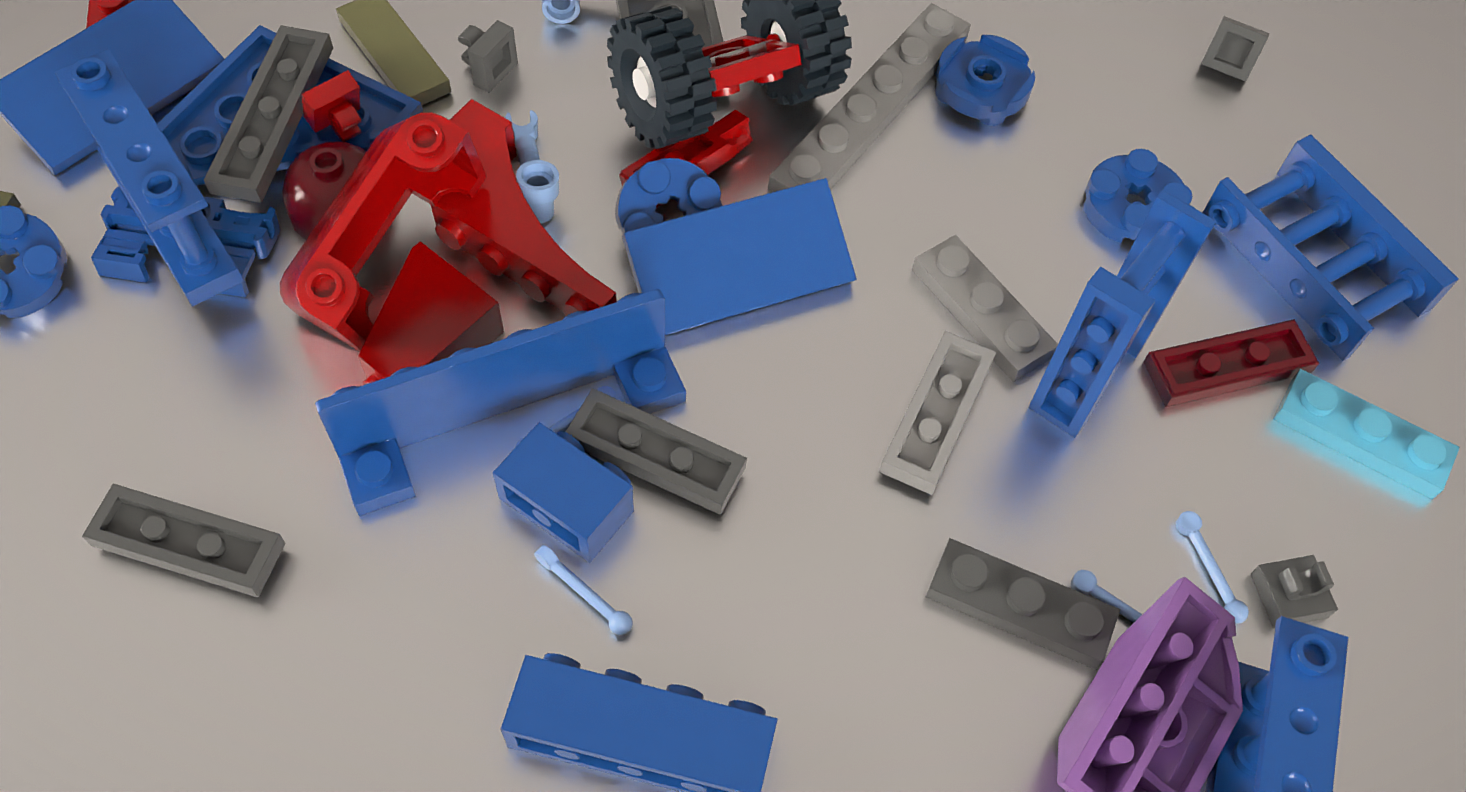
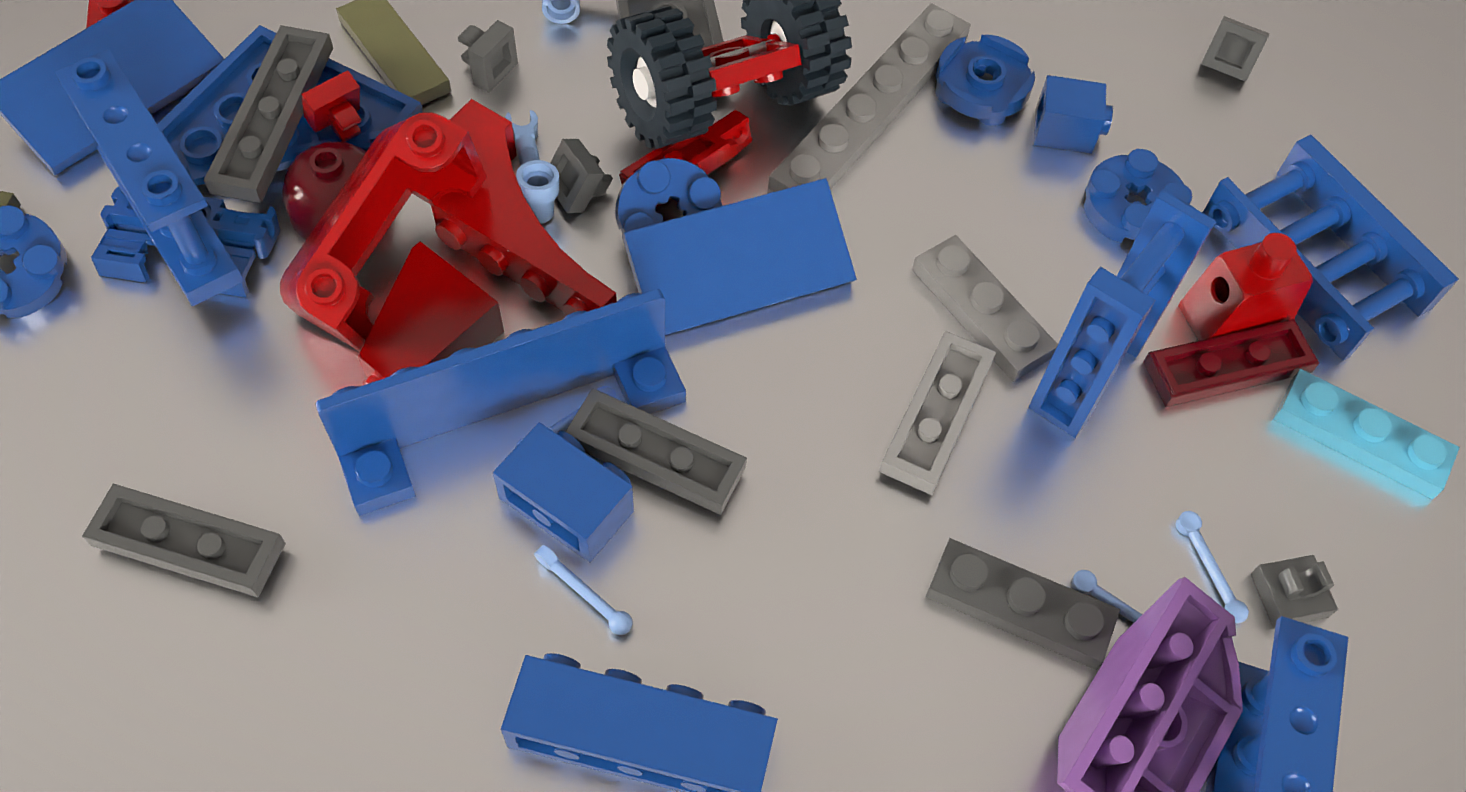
(578, 175): none -> dark grey tile
(1071, 114): none -> blue brick
(1248, 288): none -> red torso

